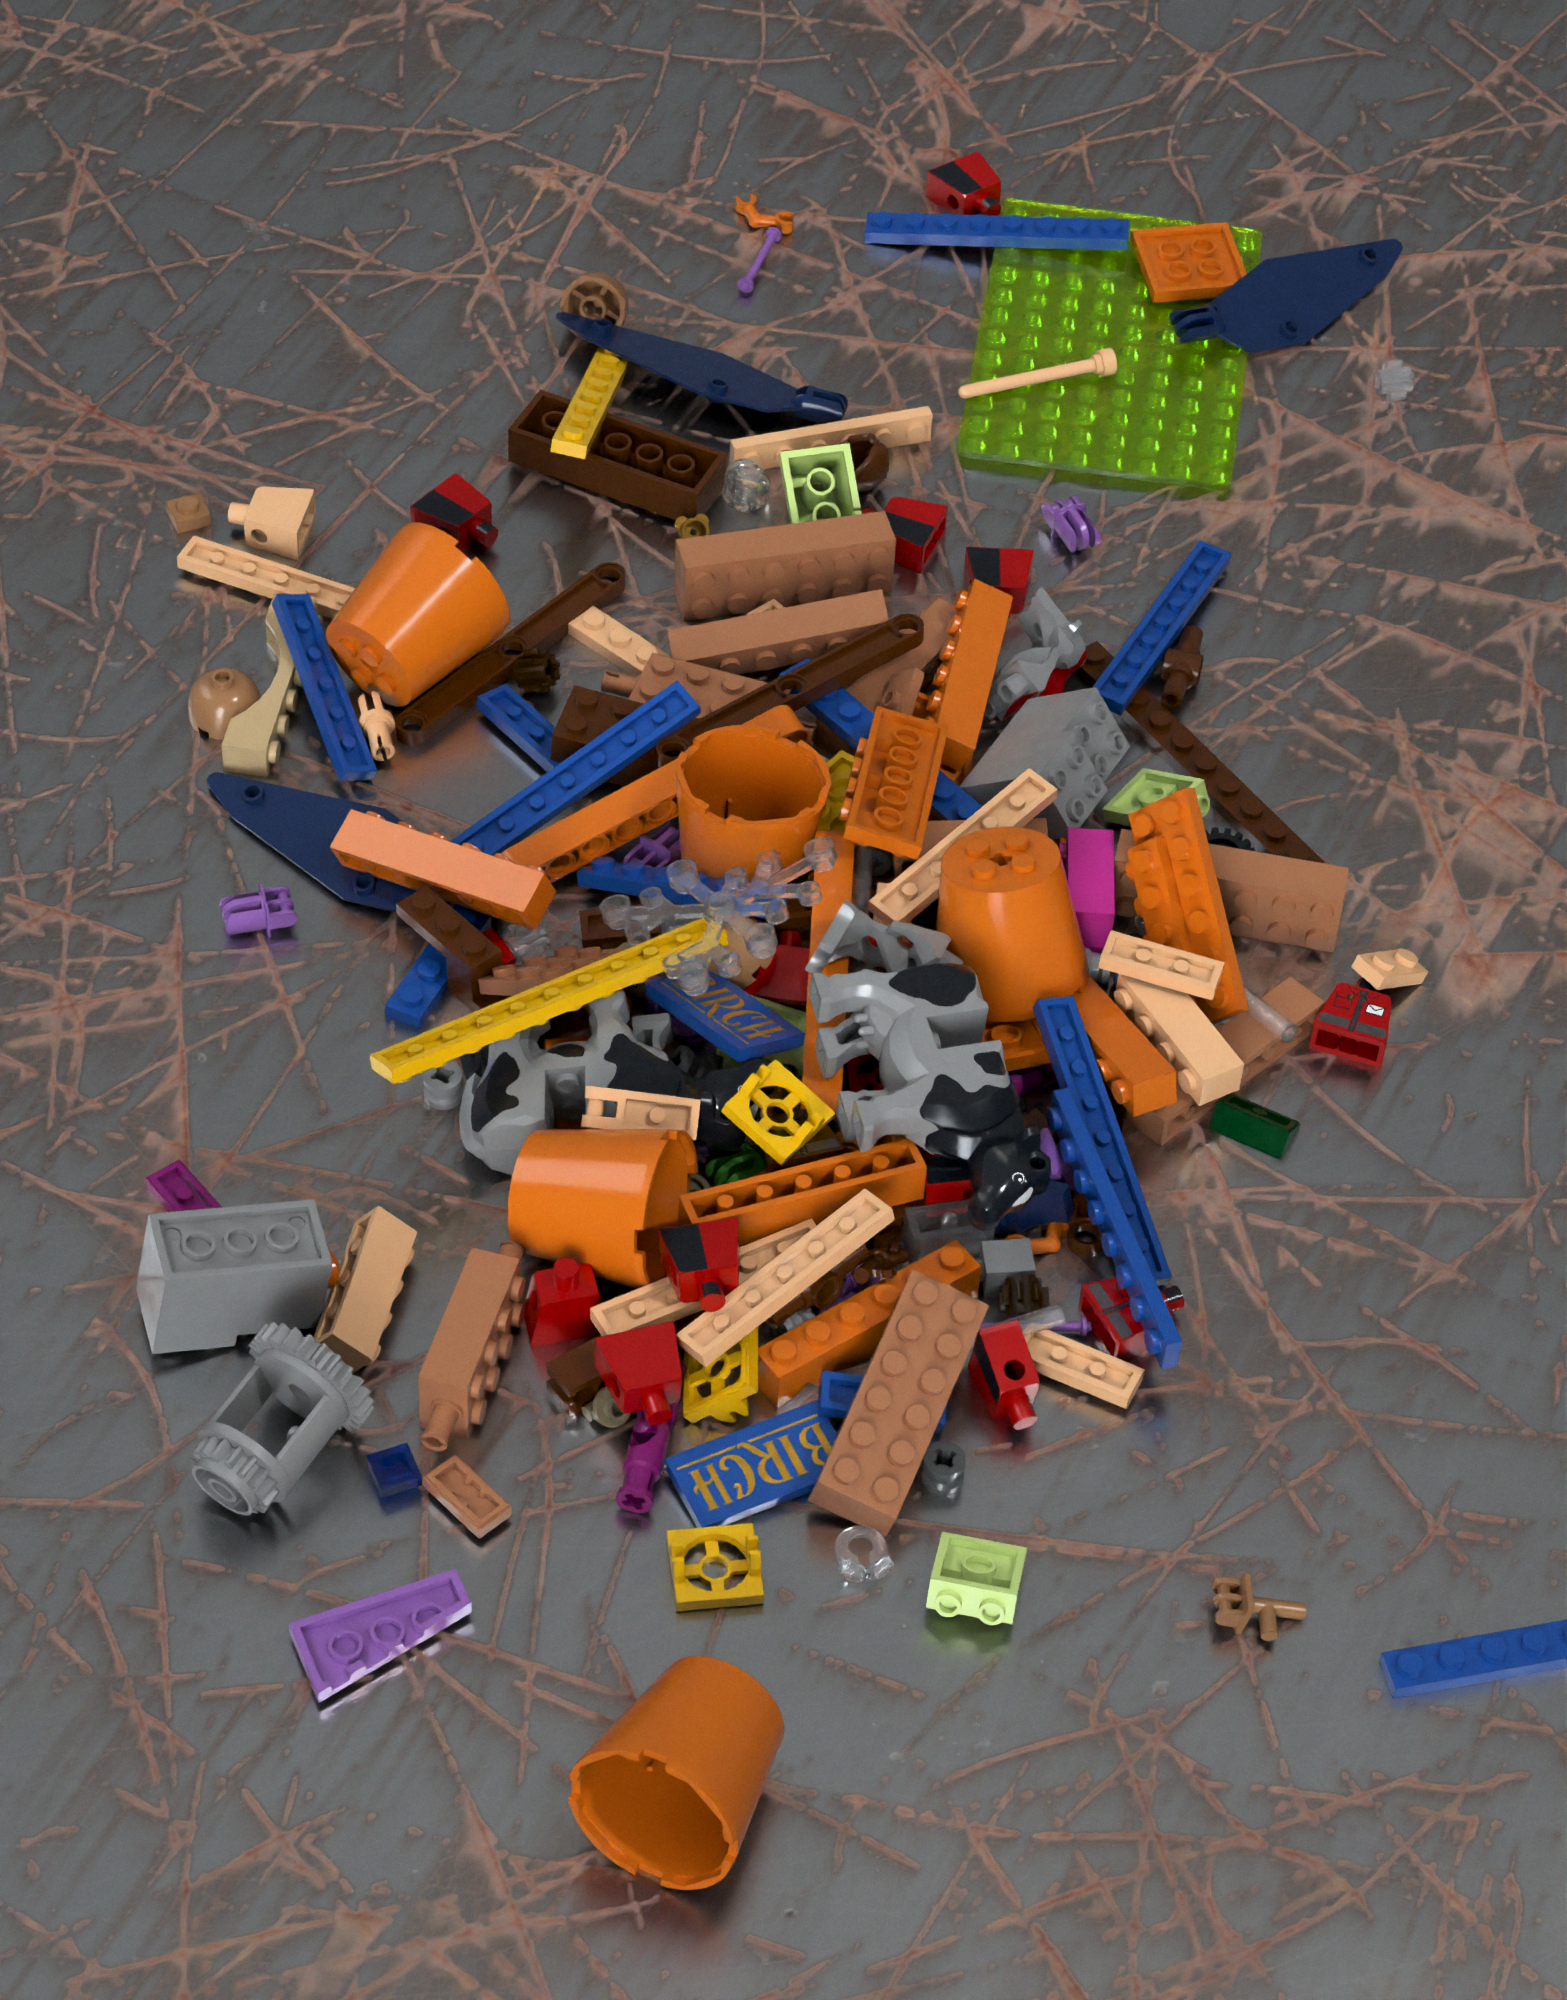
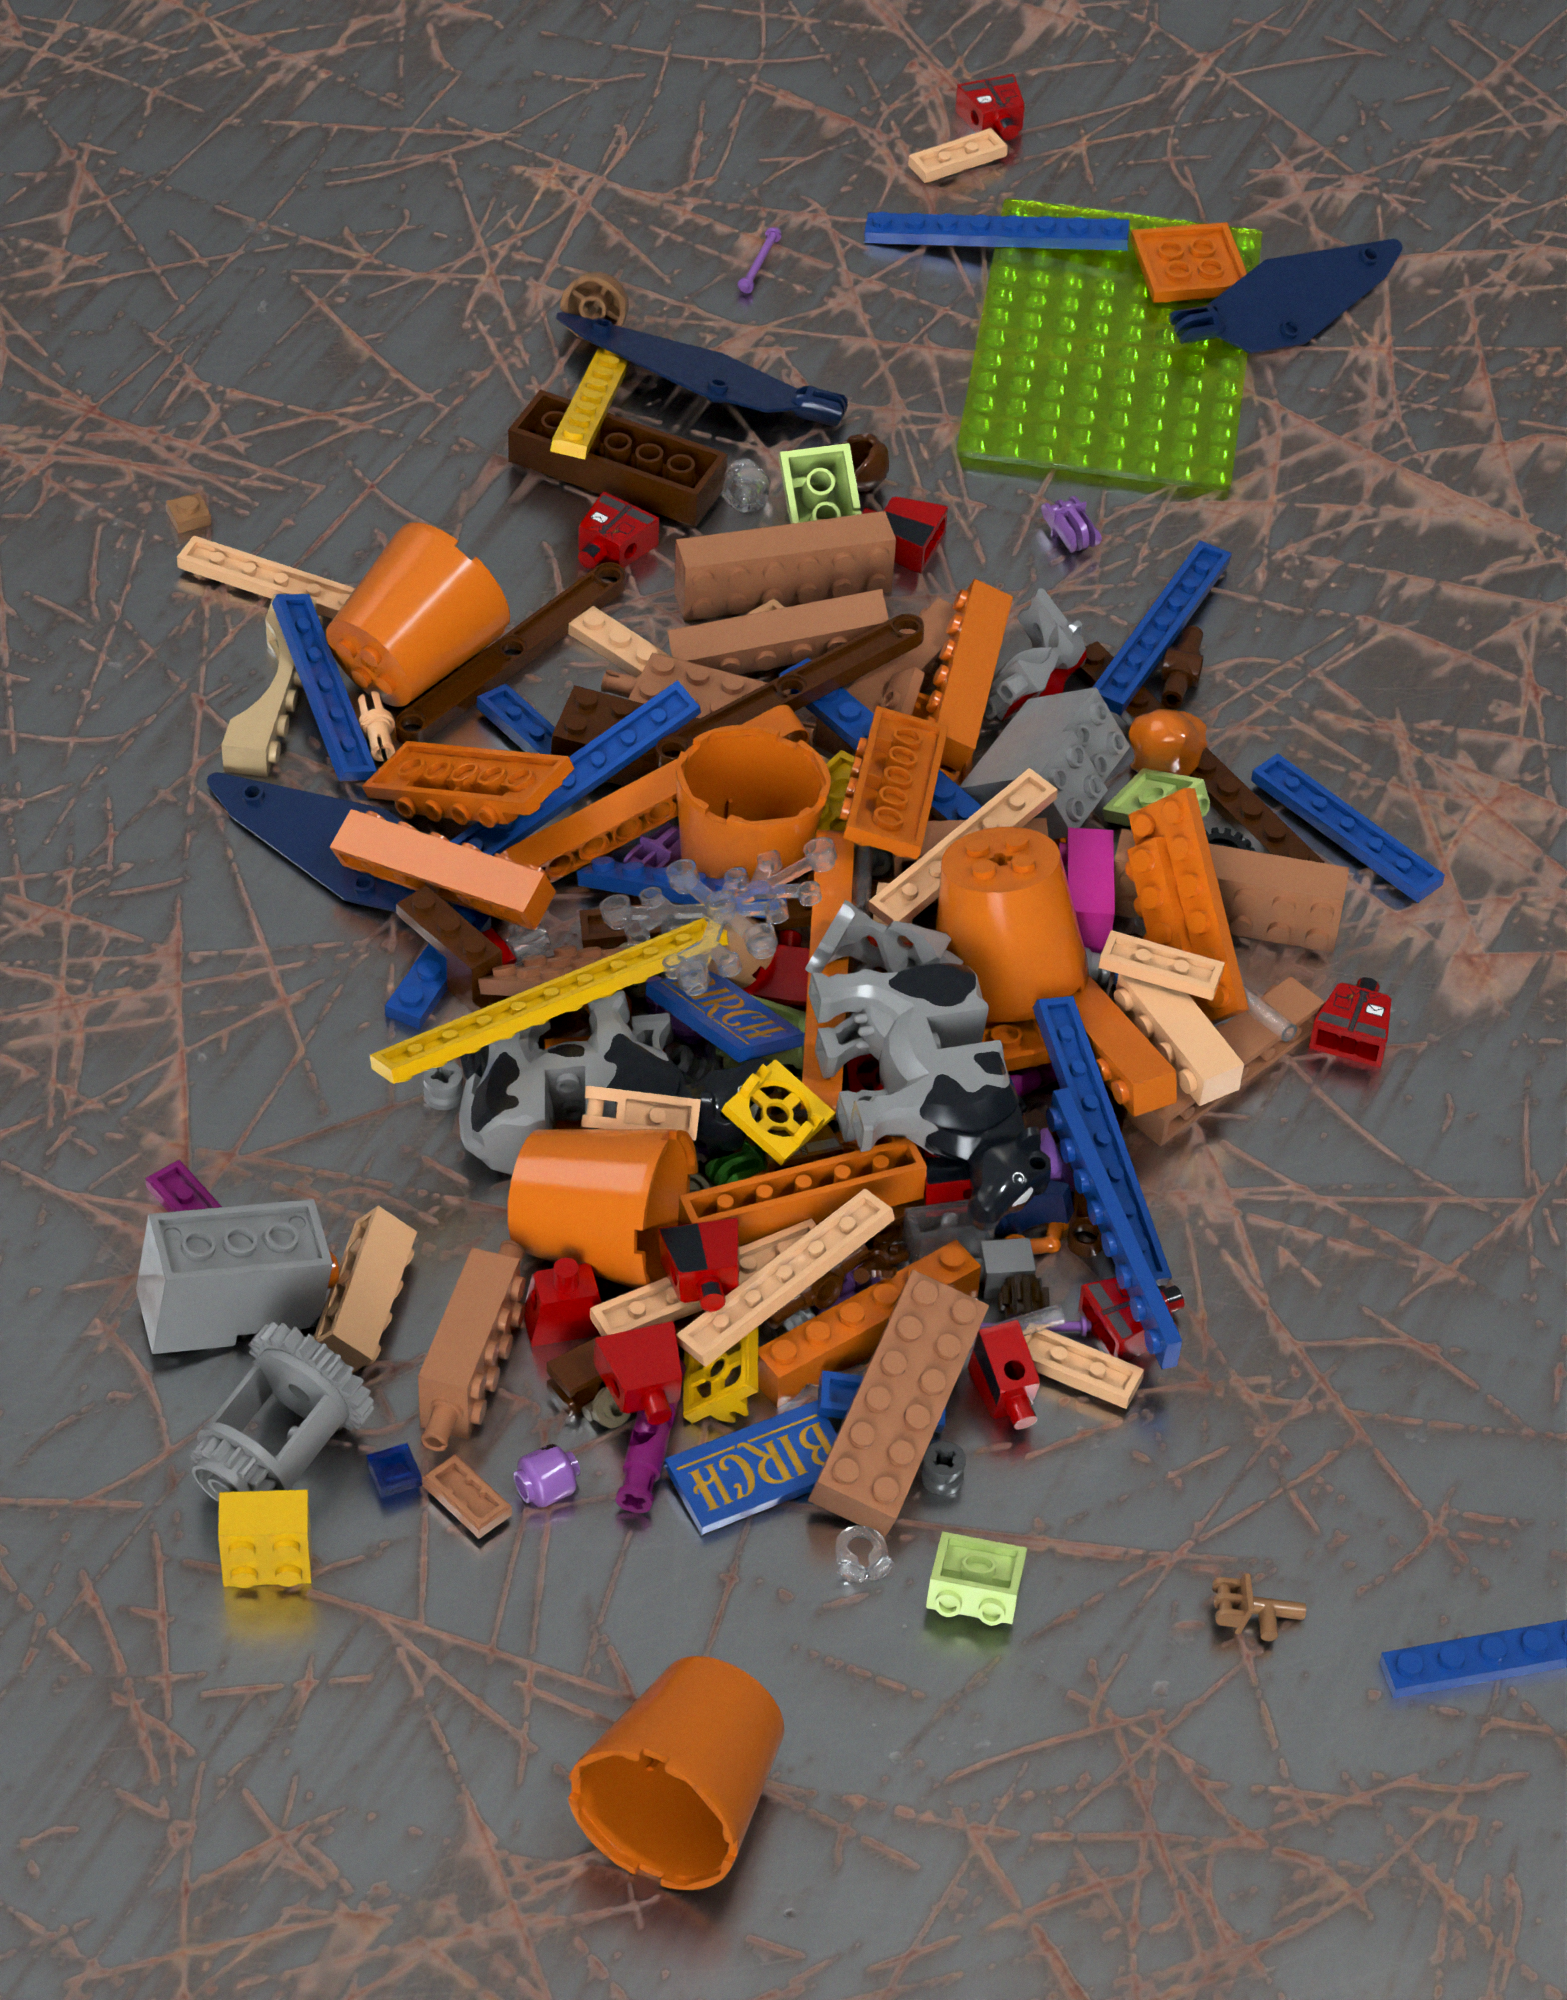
(218, 698): medium nougat cylinder -> none
(258, 910): medium lavender arm -> none
(265, 1538): none -> yellow brick
(276, 519): light nougat torso -> none
(370, 1632): medium lavender wing -> none
(458, 511): red torso -> none
(467, 782): none -> orange plate
(536, 670): dark brown gear -> none
(546, 1475): none -> medium lavender head
(616, 533): none -> red torso
(690, 1597): yellow piece -> none
(699, 523): pearl gold plate -> none
(782, 220): orange arm -> none
(890, 428): light nougat plate -> none
(957, 155): none -> light nougat plate
(965, 187): red torso -> none
(993, 105): none -> red torso
(1002, 569): red torso -> none
(1101, 363): light nougat piece -> none
(1167, 741): none -> orange piece
(1253, 1125): dark green slope -> none
(1348, 828): none -> blue plate
(1390, 968): light nougat plate -> none
(1394, 380): clear gear -> none

